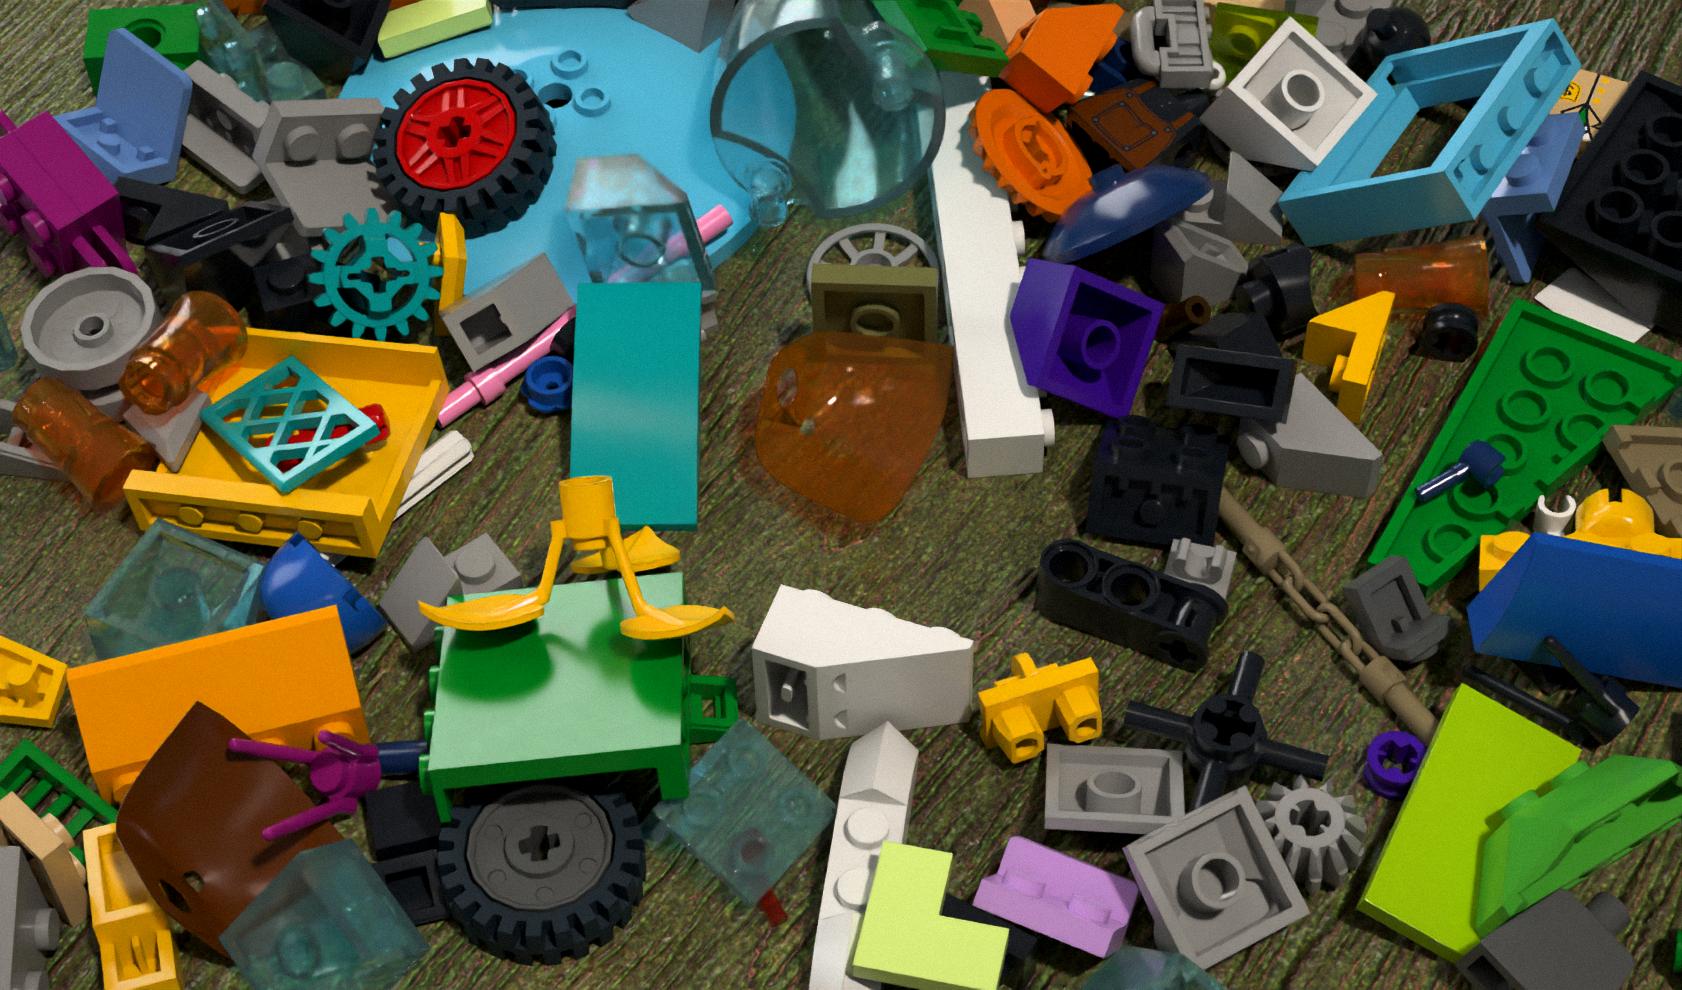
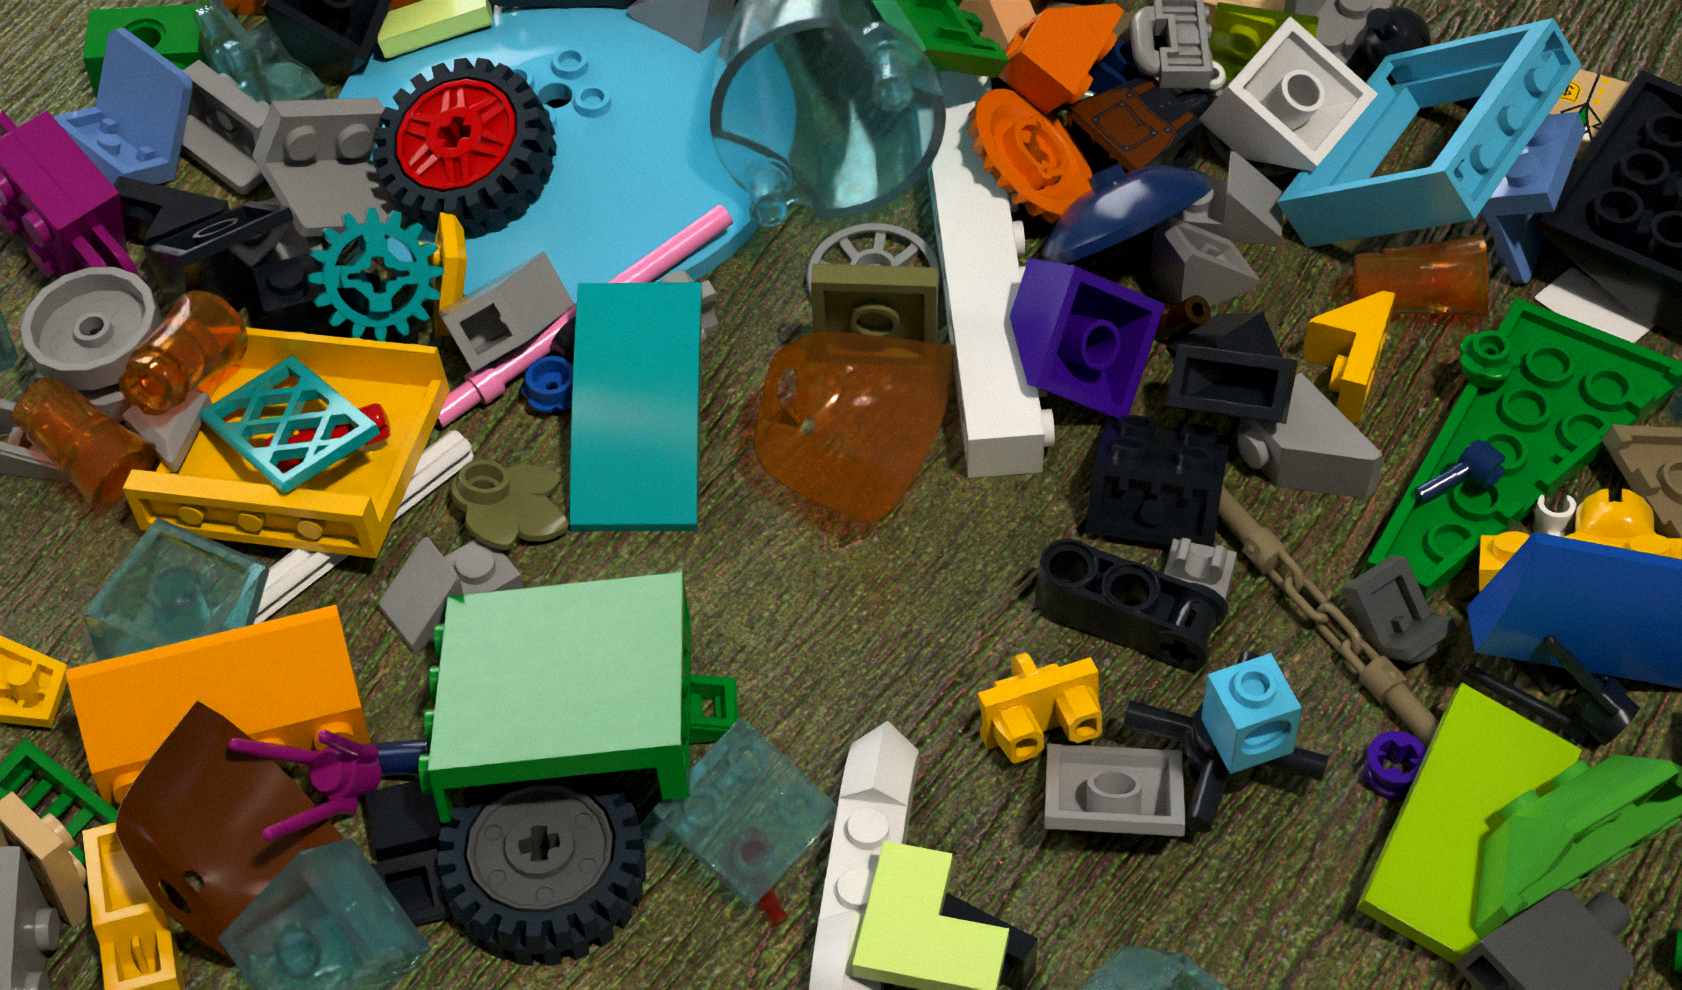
(305, 581): blue cylinder -> none
(508, 503): none -> olive plate
(592, 525): yellow plant -> none
(634, 224): clear light blue slope -> none
(851, 668): white slope -> none
(1060, 897): lavender bracket -> none
(1214, 880): light grey slope -> none
(1250, 713): none -> medium azure brick
(1279, 288): black piece -> none
(1314, 832): light grey gear -> none
(1450, 332): black bush -> none
(1488, 358): none -> green plate

